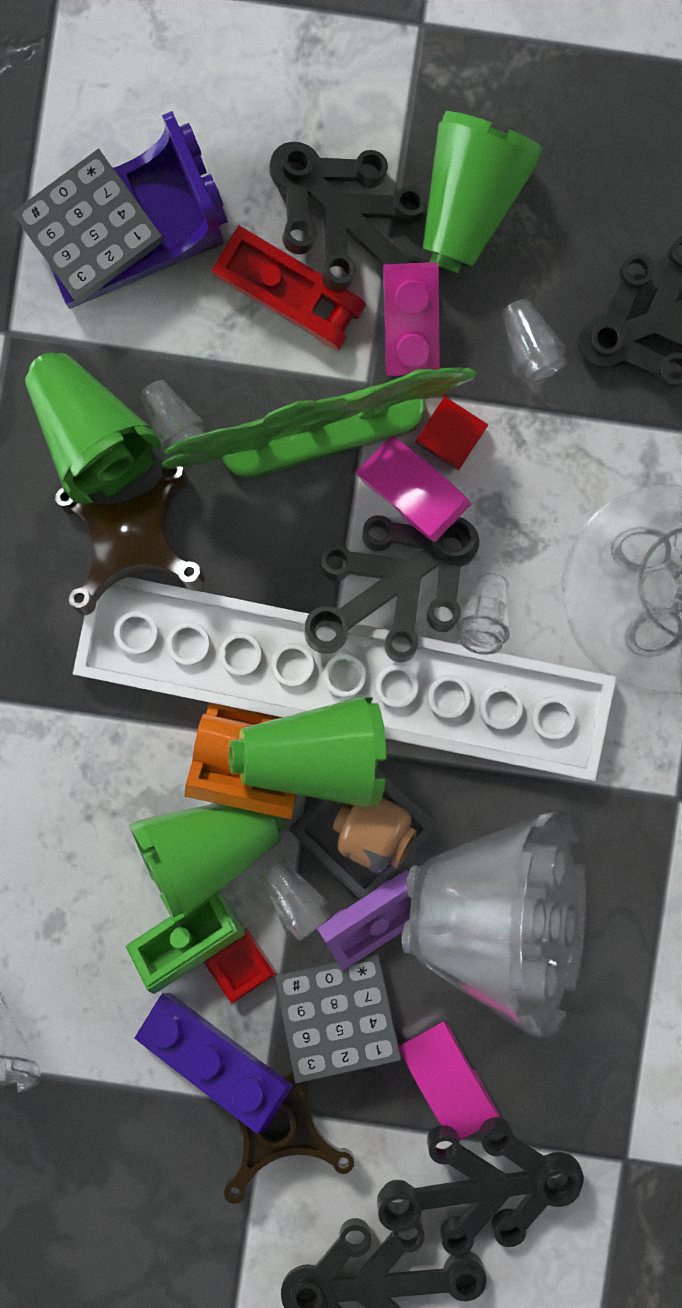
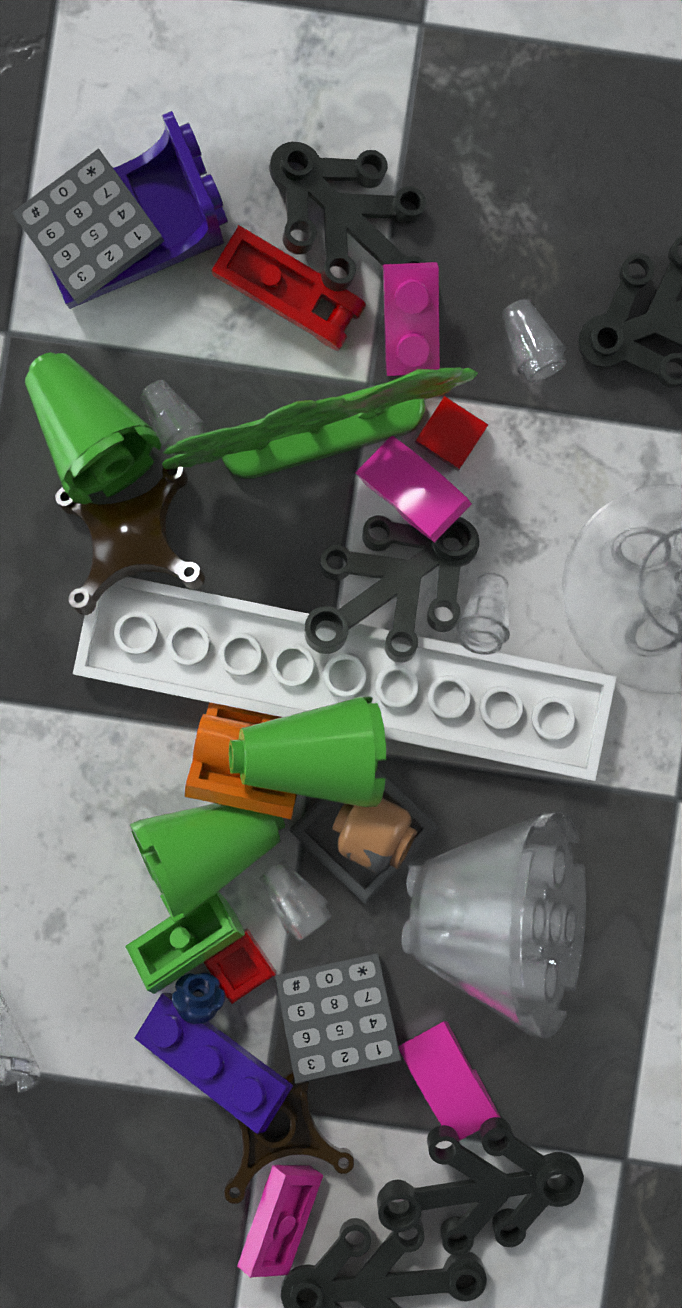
(194, 1008): none -> dark blue plate
(280, 1220): none -> dark pink plate
(368, 922): medium lavender plate -> none
(473, 186): bright green cone -> none

